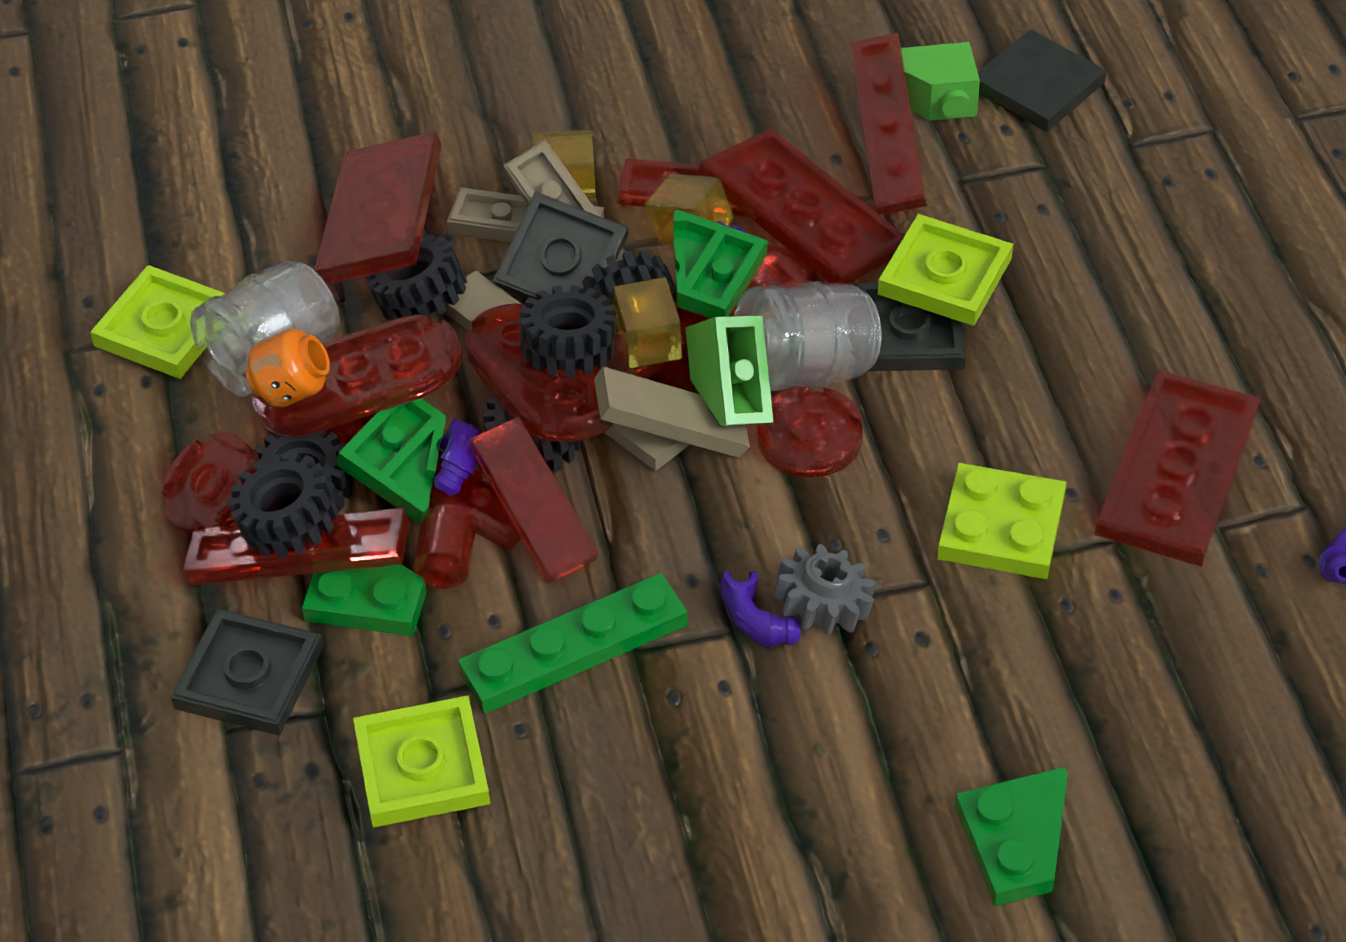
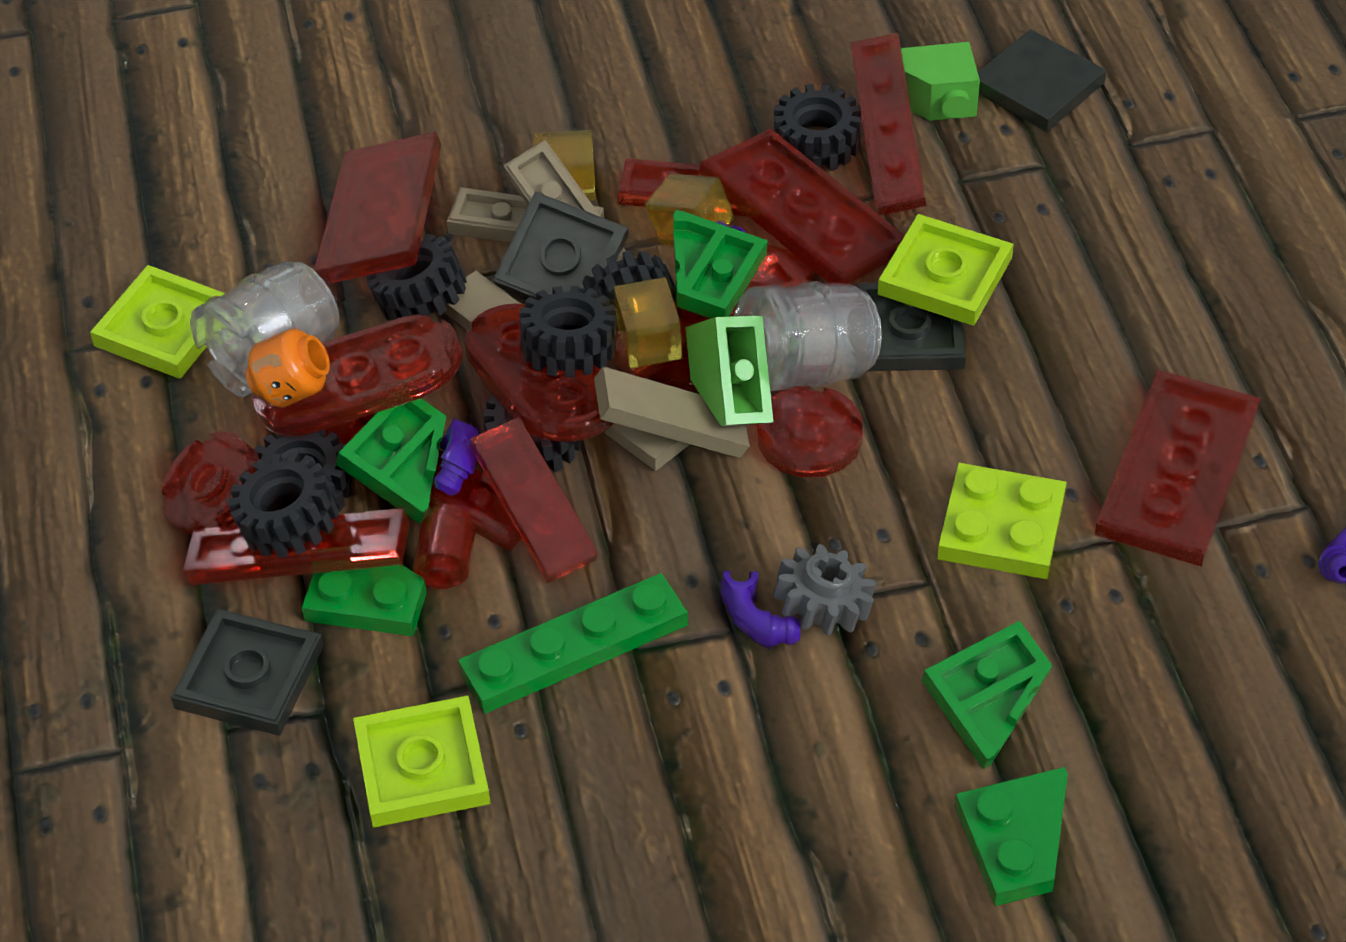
(825, 110): none -> black tyre
(989, 688): none -> green wing

